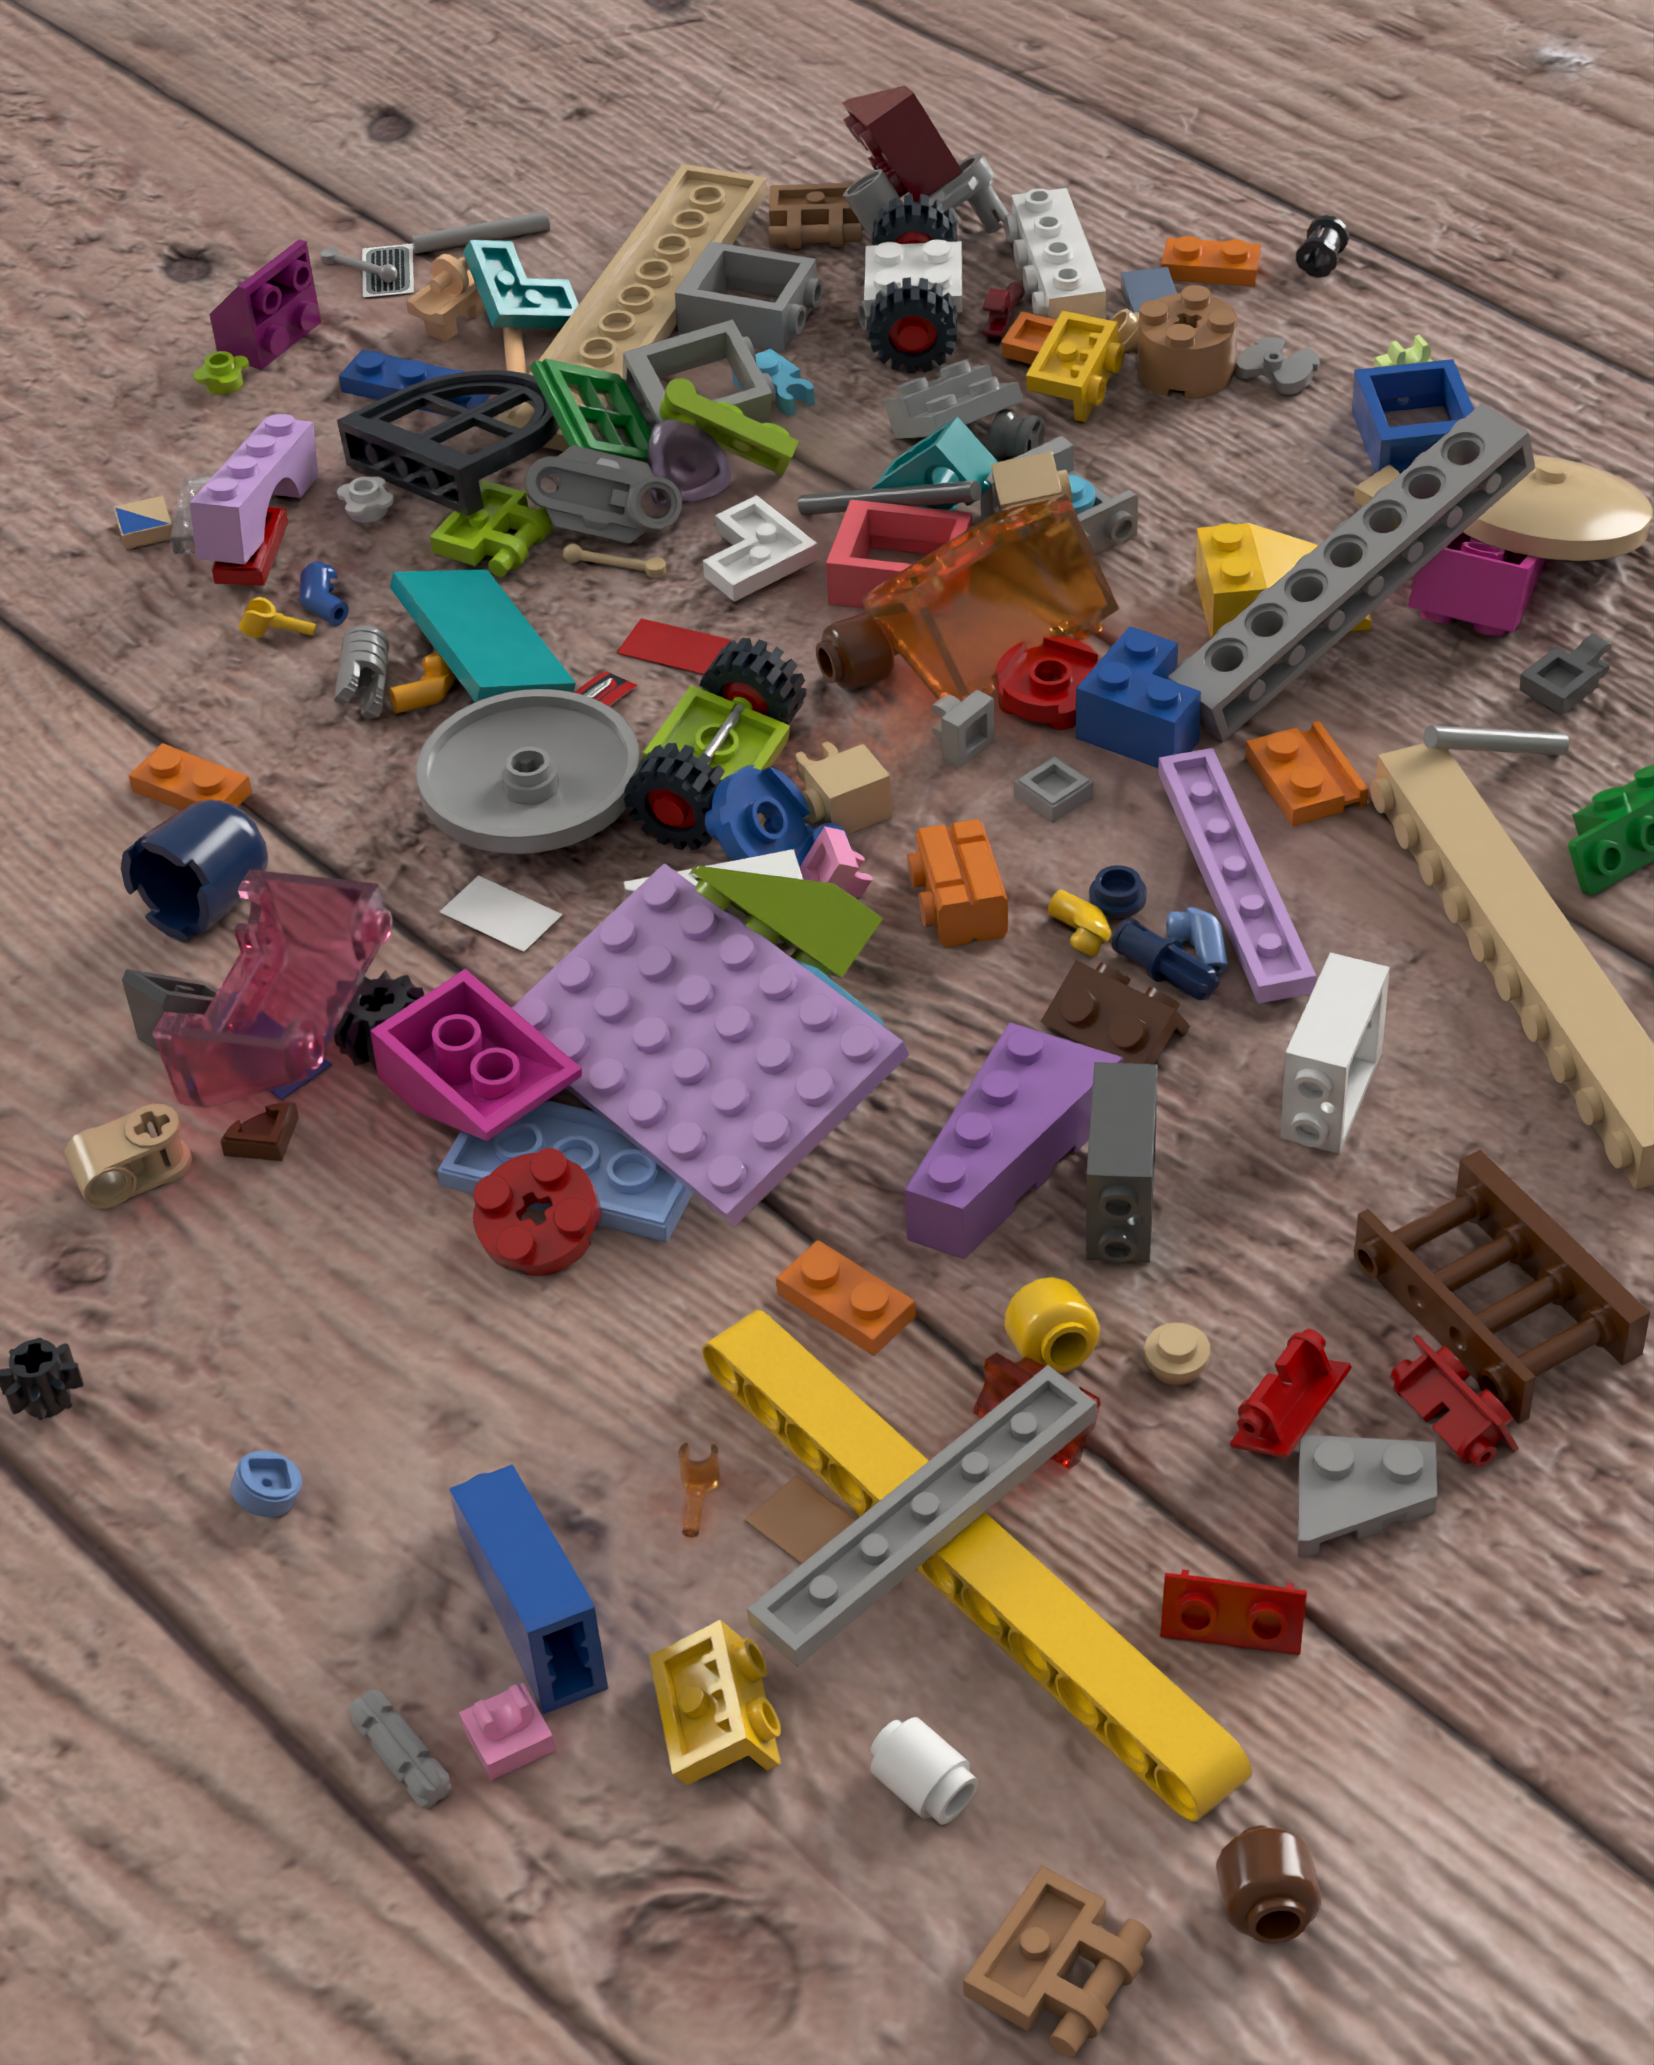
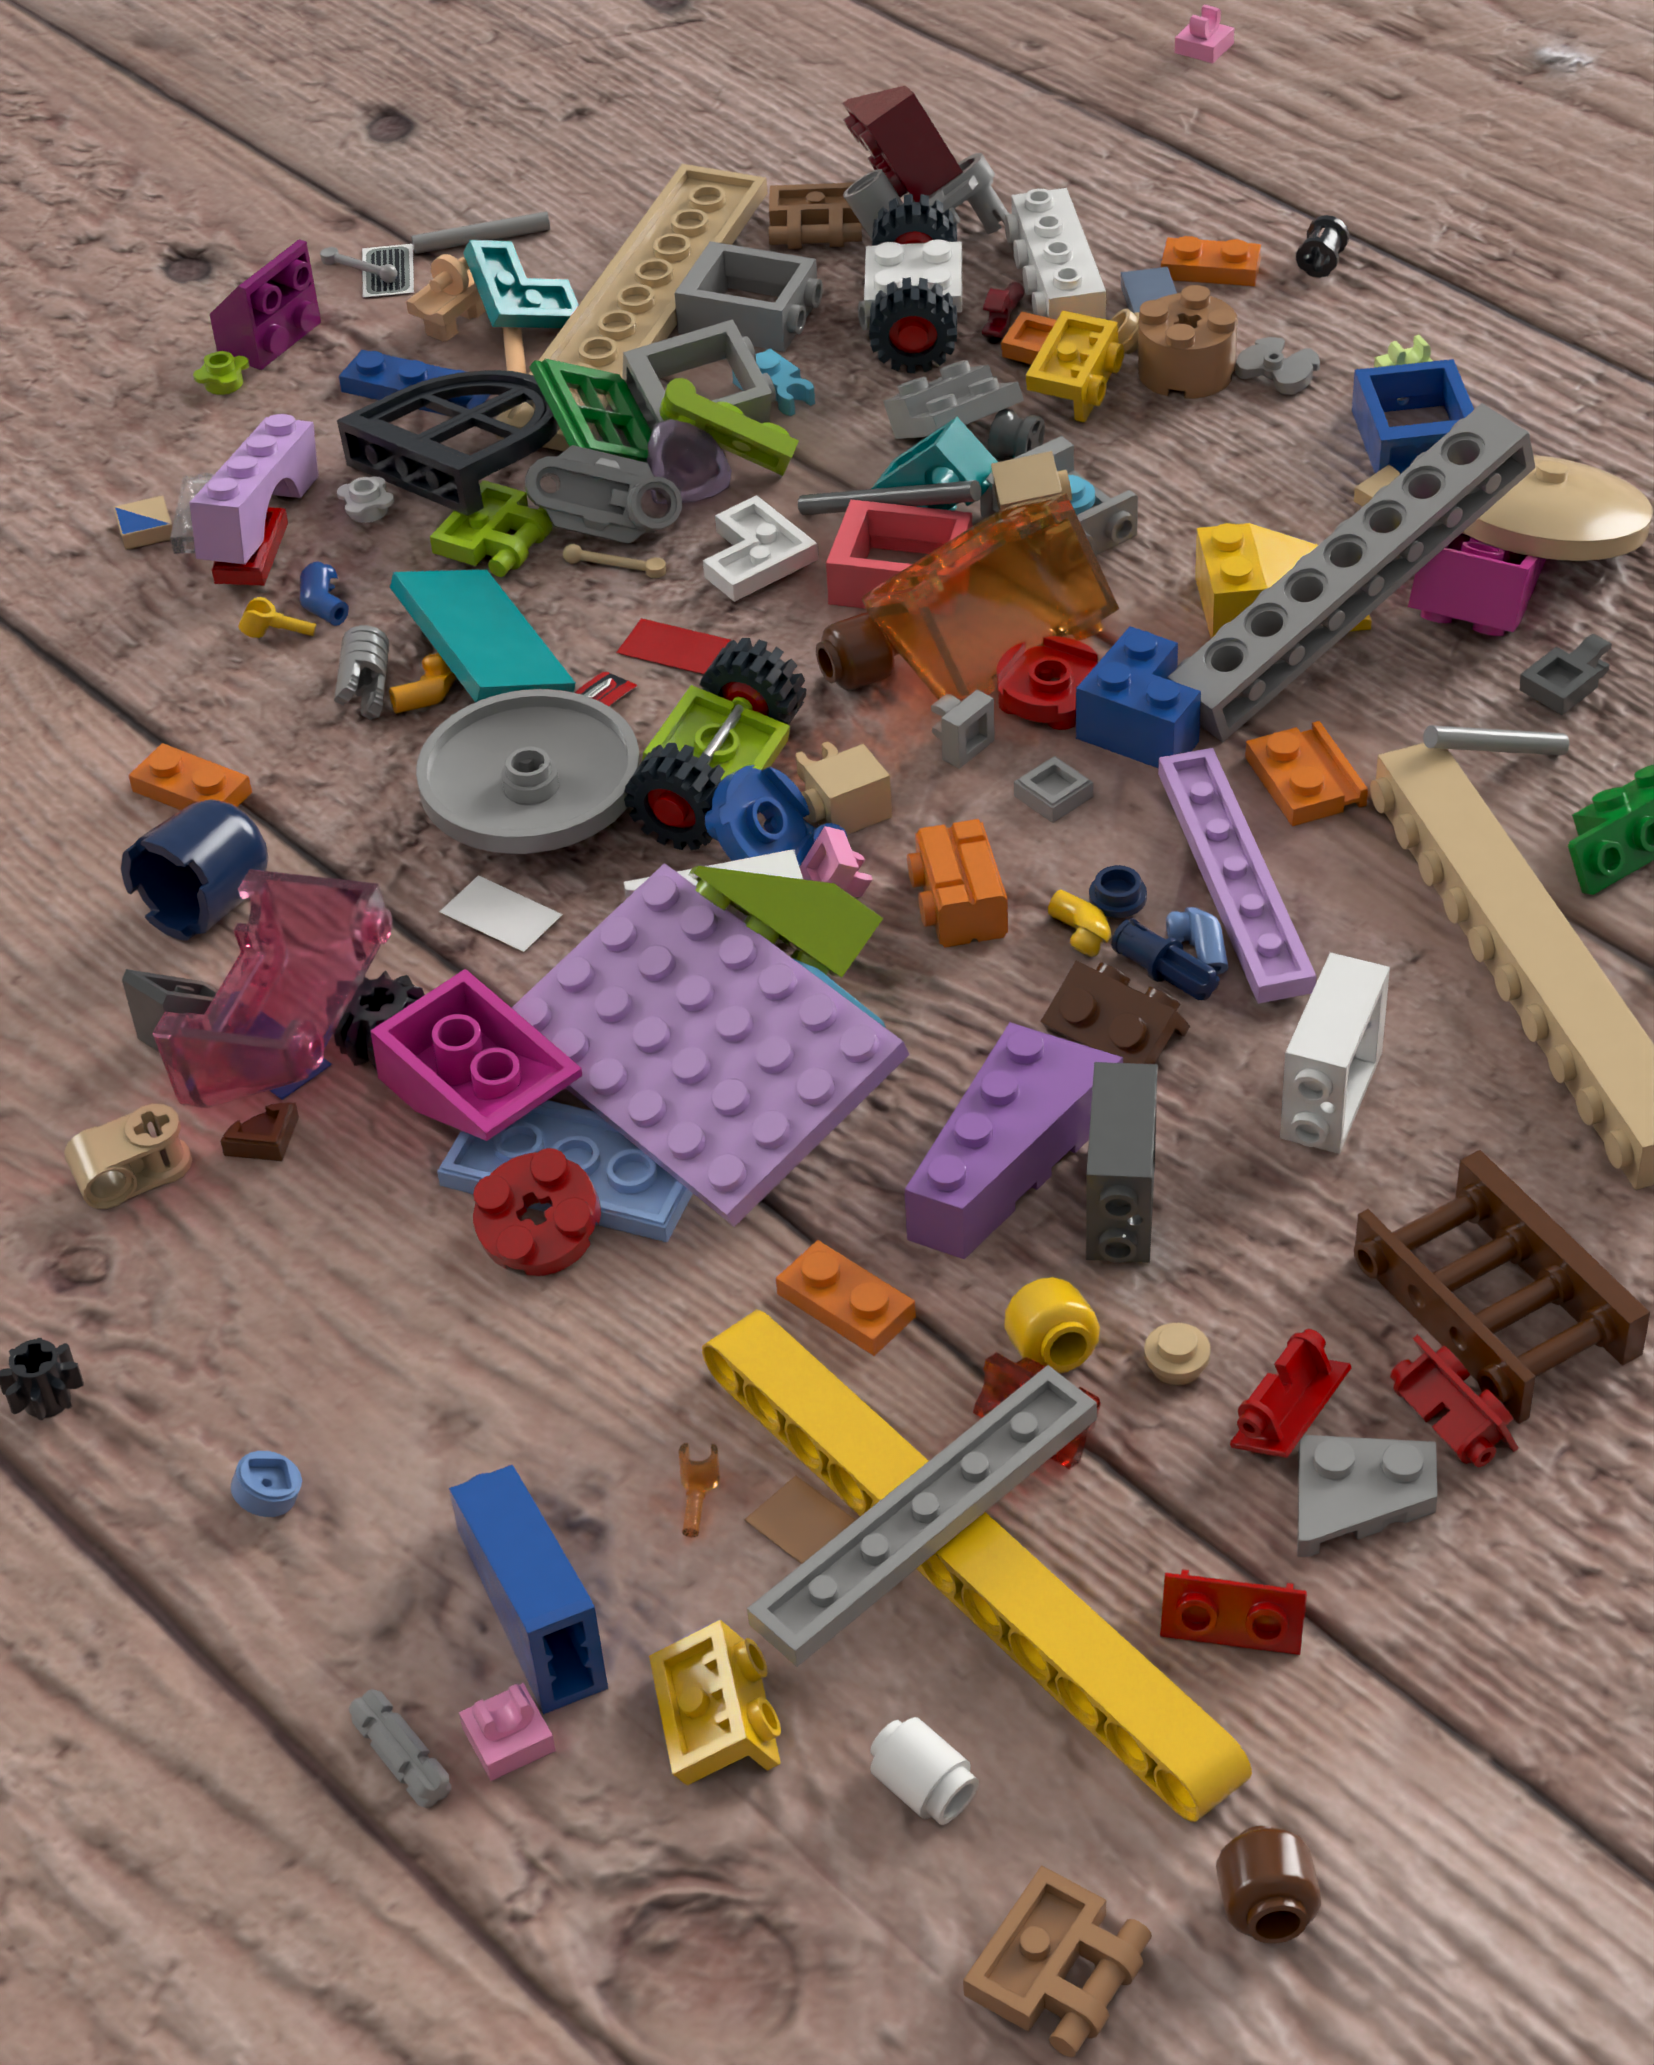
(1205, 36): none -> bright pink tile

